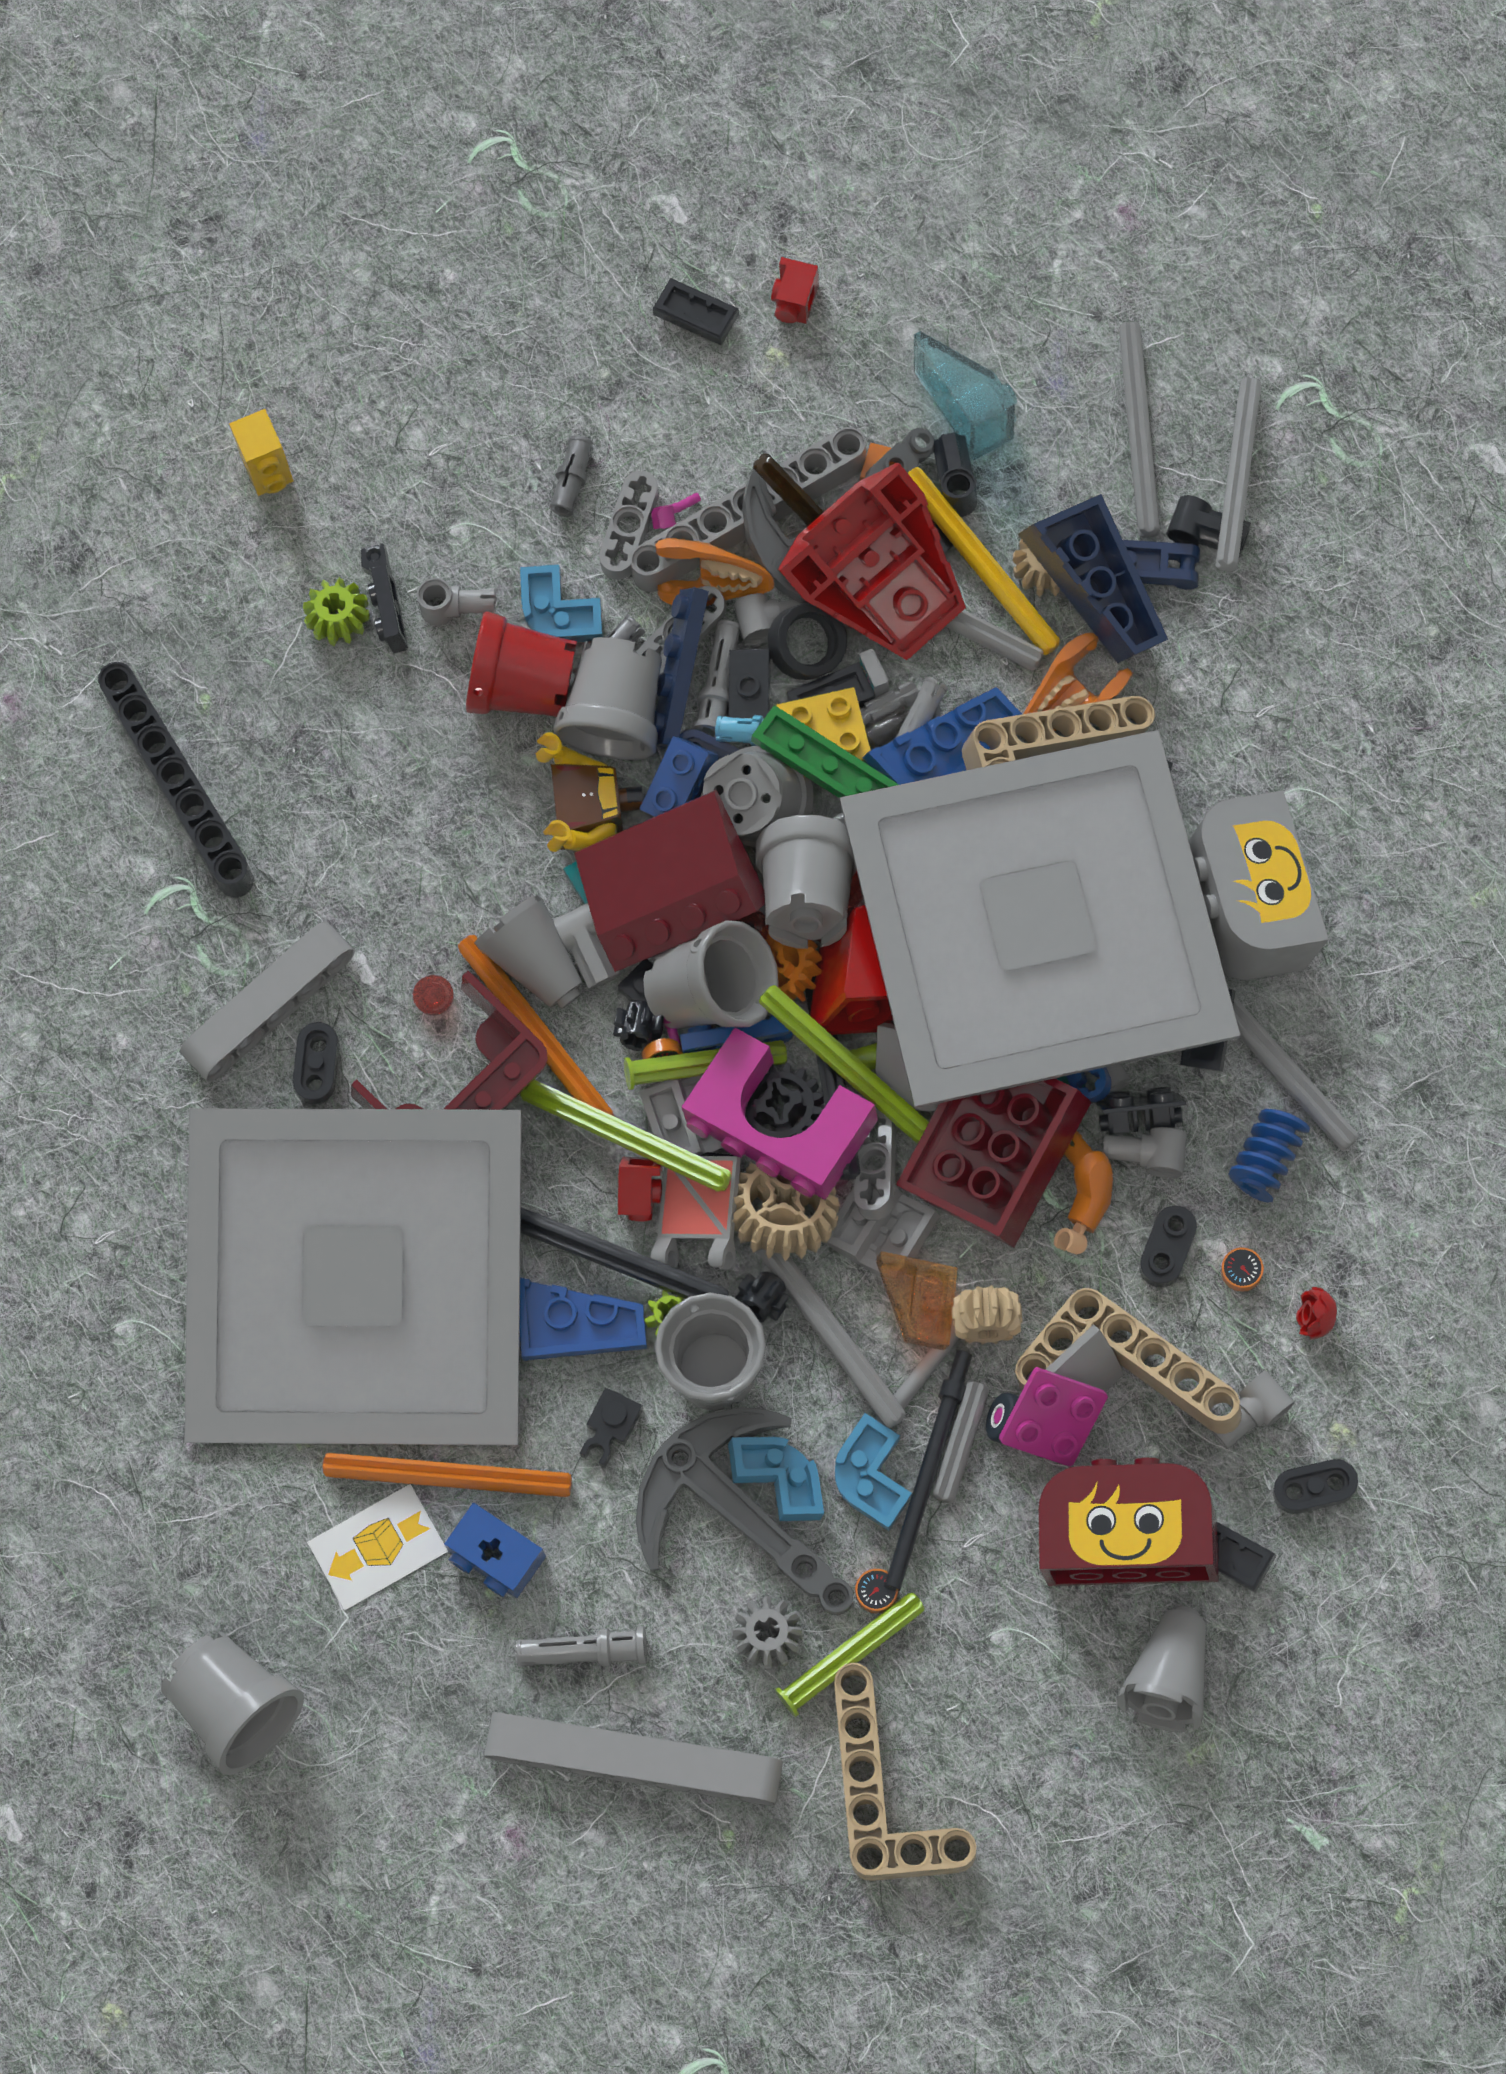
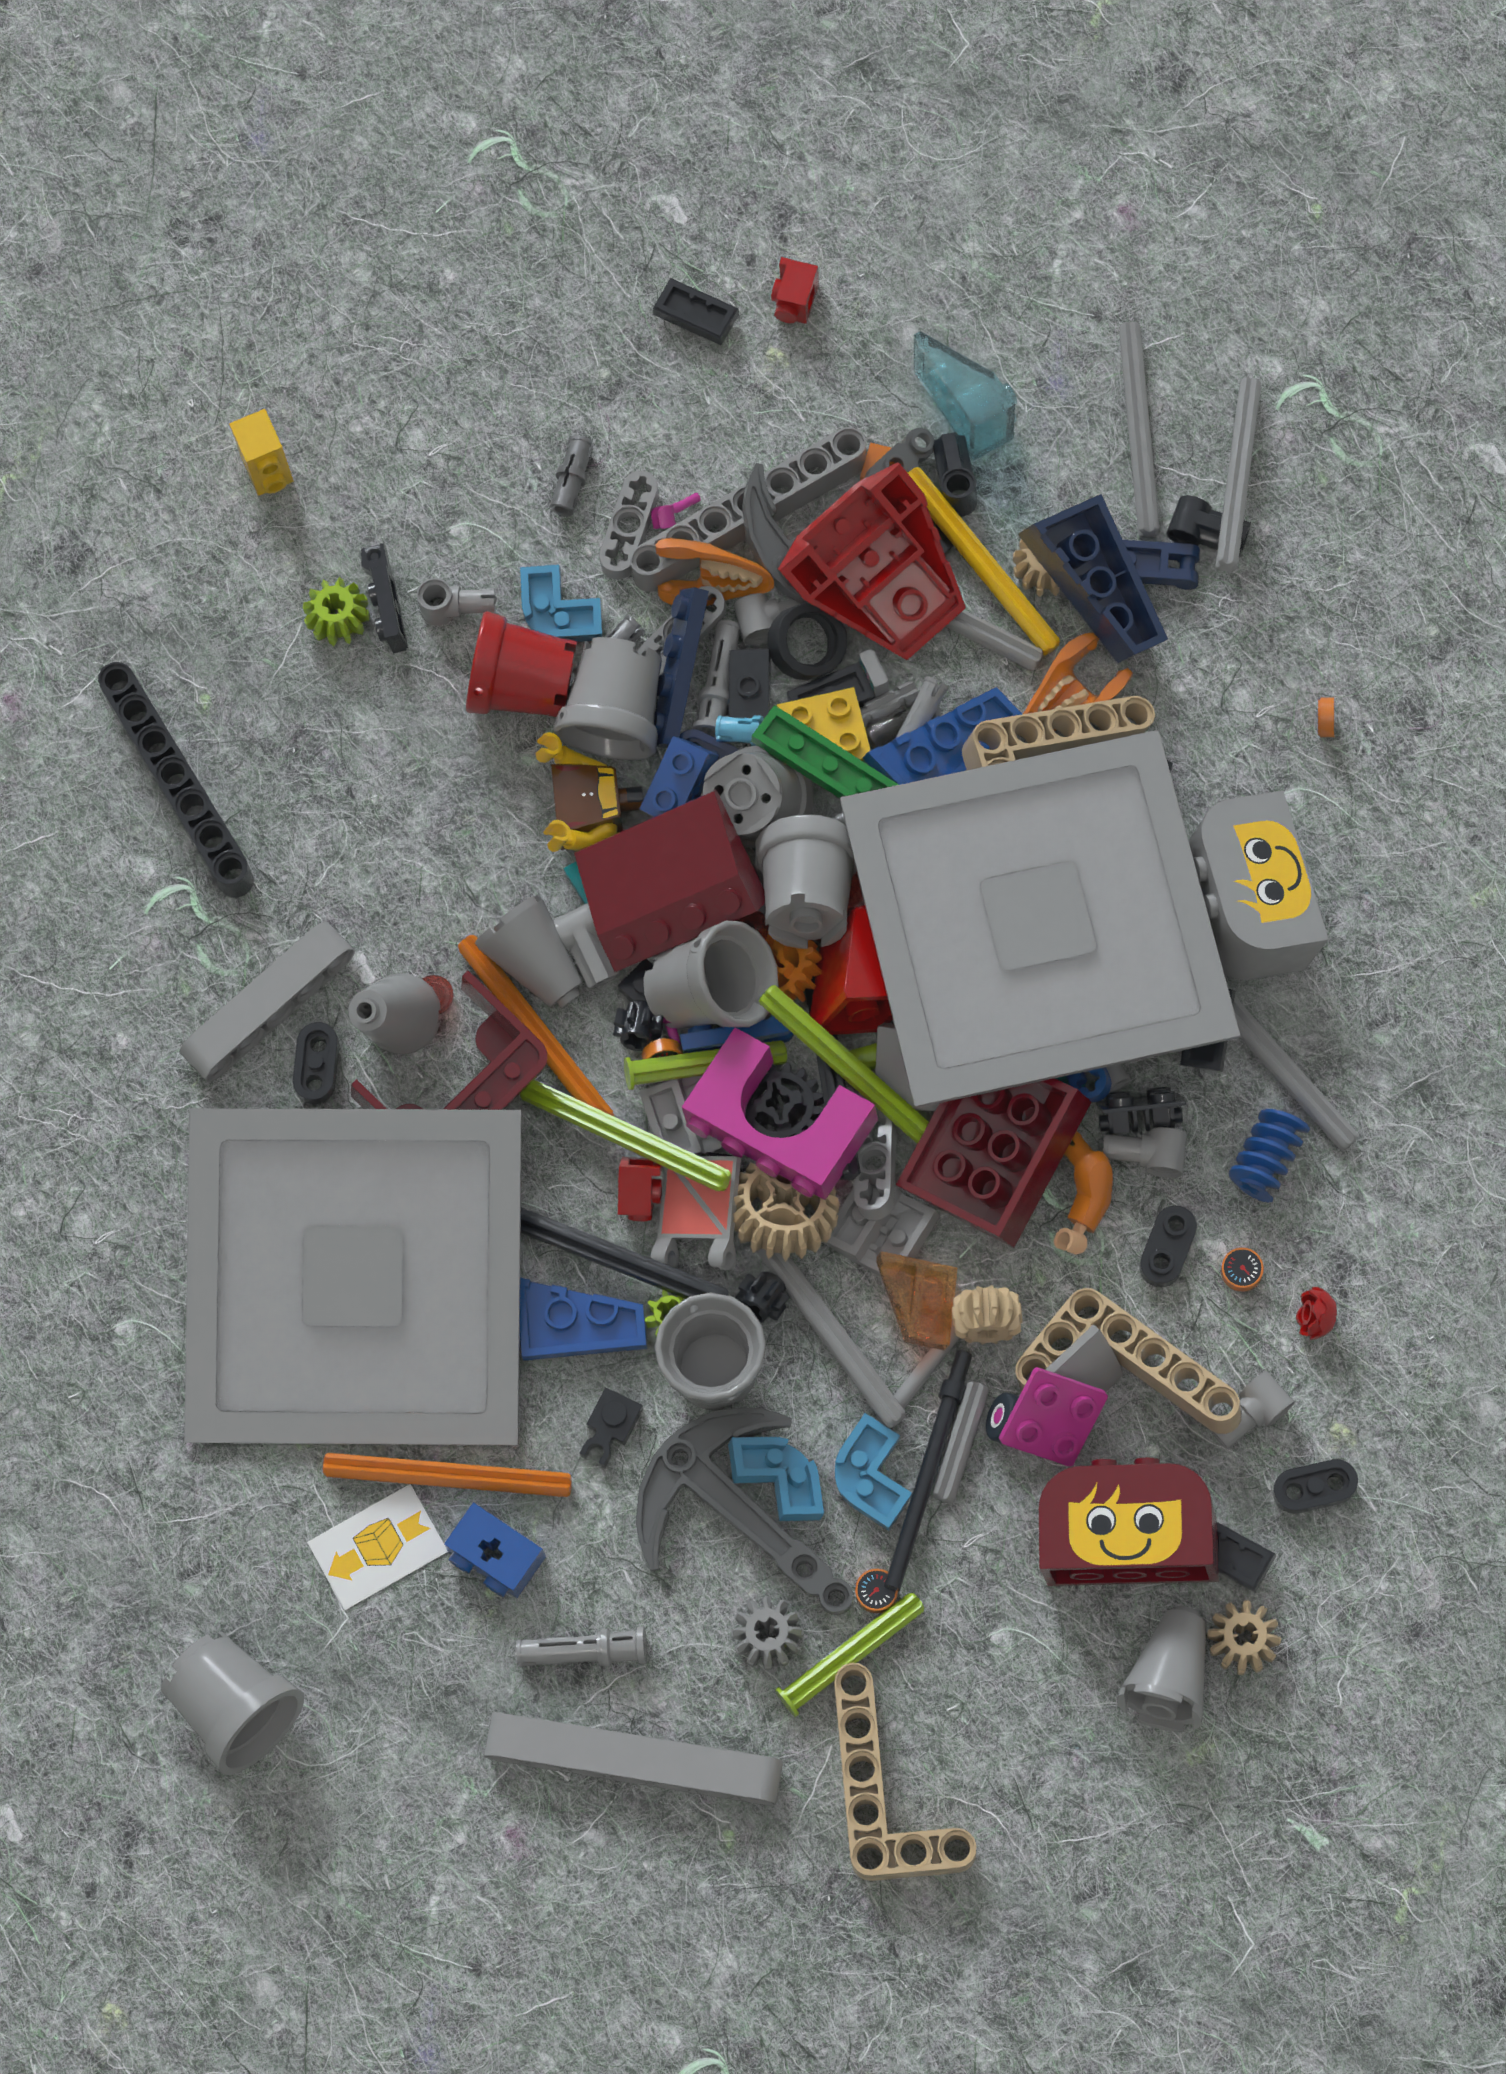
(397, 1013): none -> light grey cone
(787, 488): dark brown axle -> none
(1248, 1652): none -> tan gear
(1326, 717): none -> orange tile

